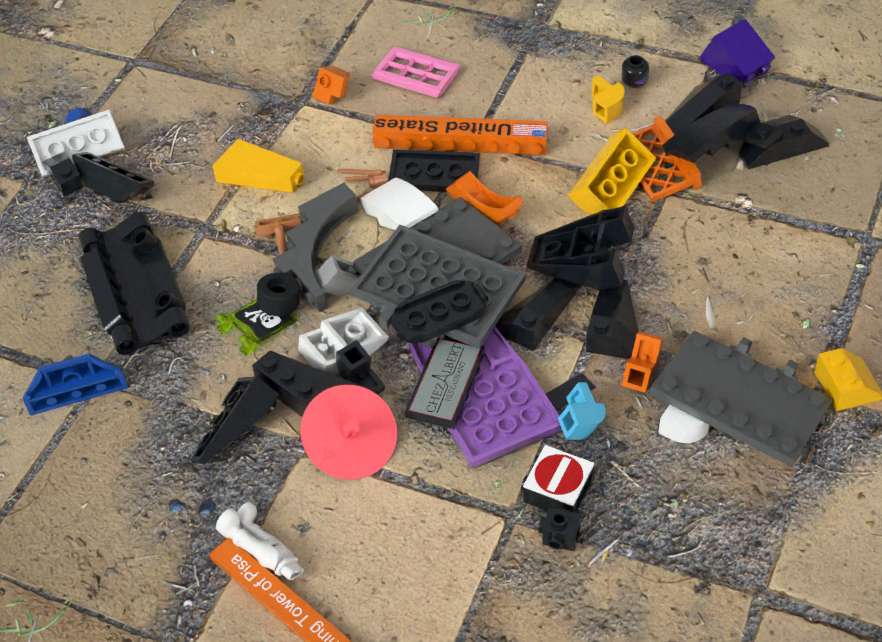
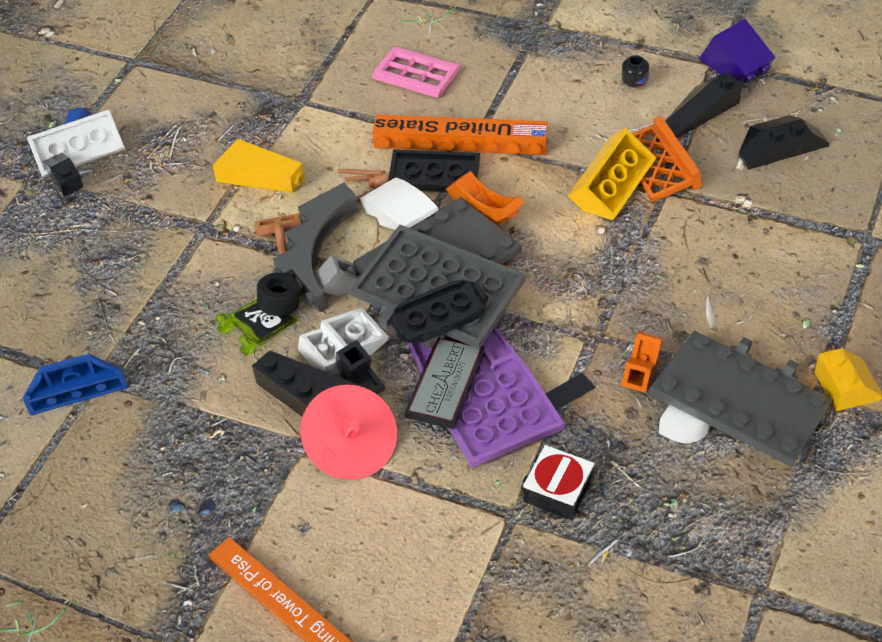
(108, 178): black wedge -> none
(133, 284): black panel -> none
(244, 406): black wedge -> none
(262, 545): white piece -> none
(331, 84): orange brick -> none
(535, 315): black wedge -> none
(560, 529): black brick -> none
(581, 251): black wedge -> none
(581, 414): medium azure brick -> none
(607, 99): yellow brick -> none
(612, 323): black wedge -> none
(721, 129): black slope -> none

